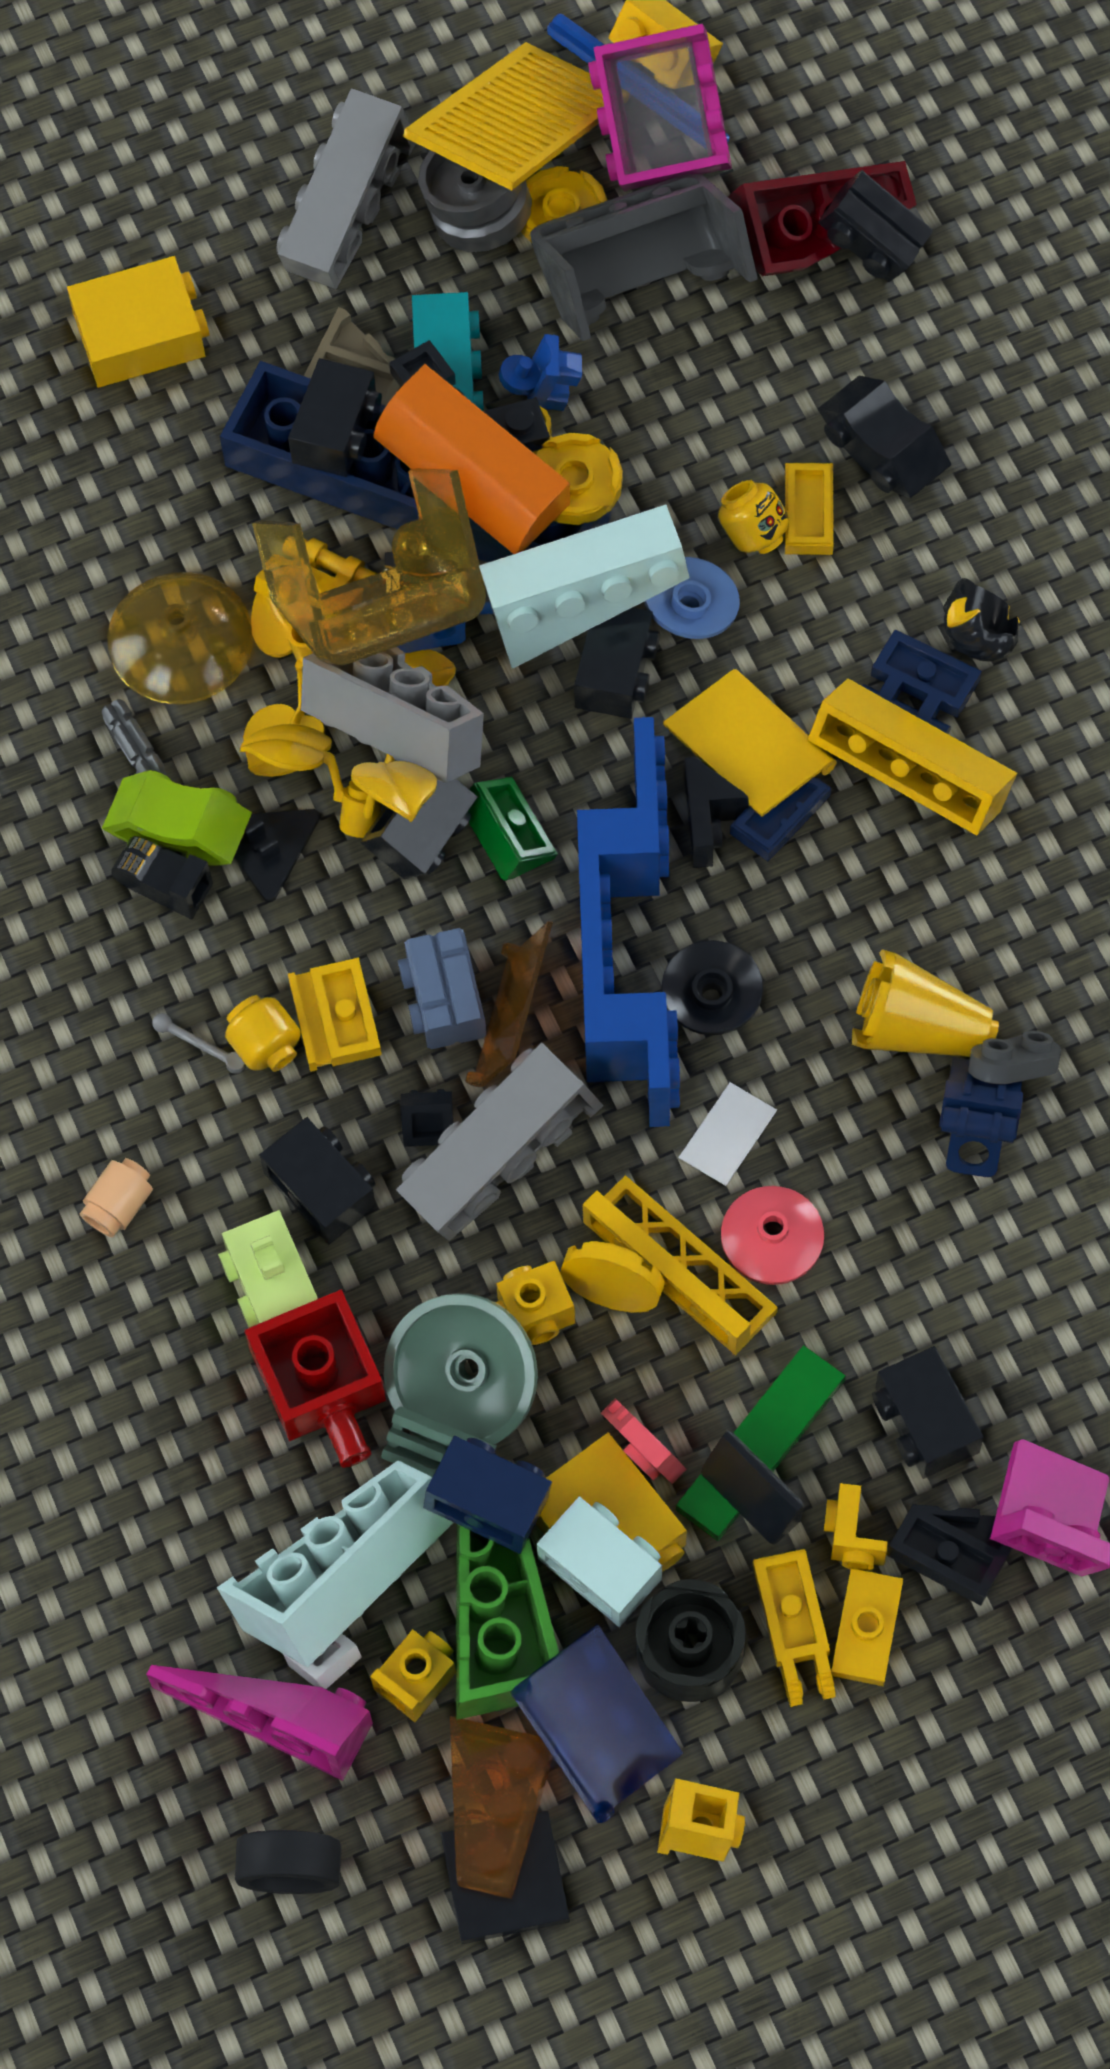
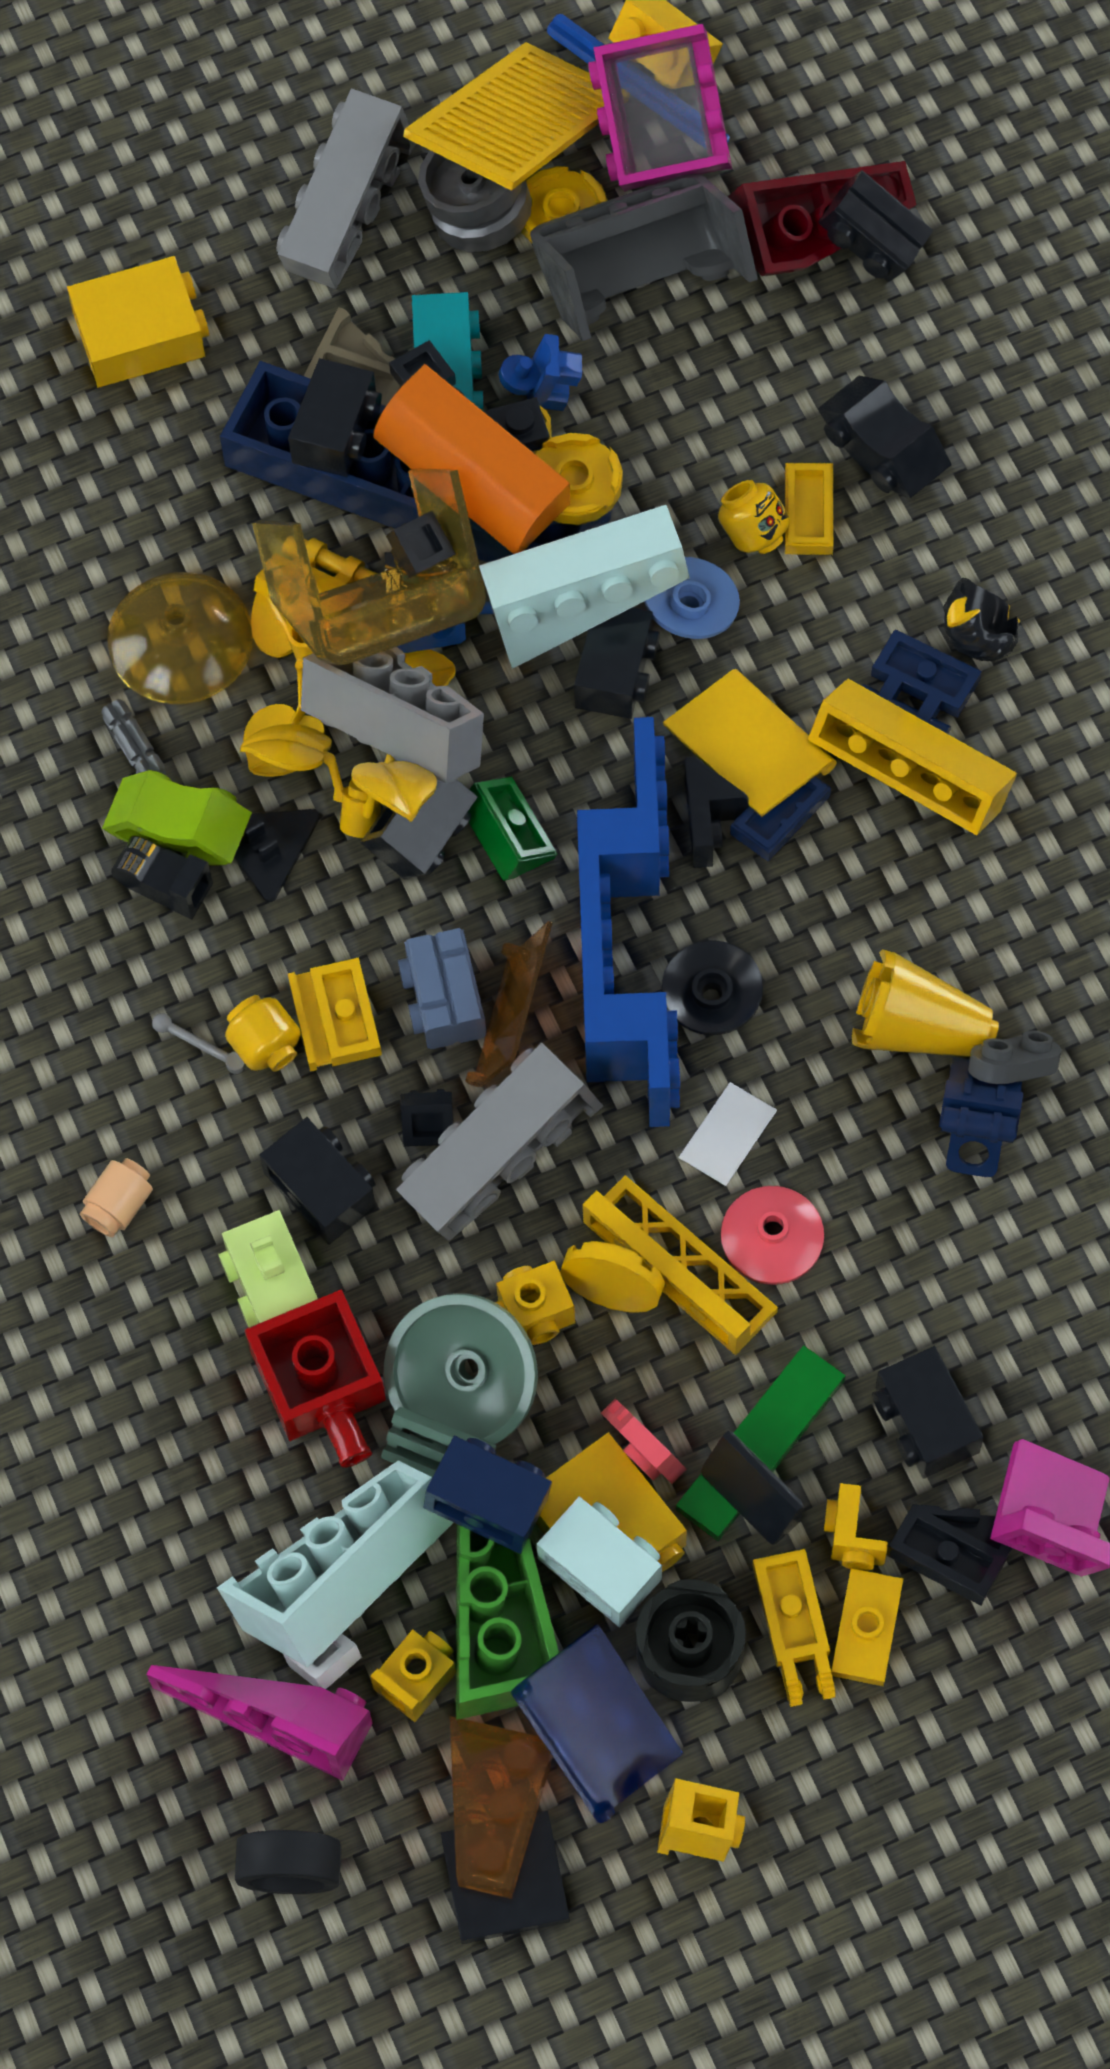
(420, 544): none -> black tile

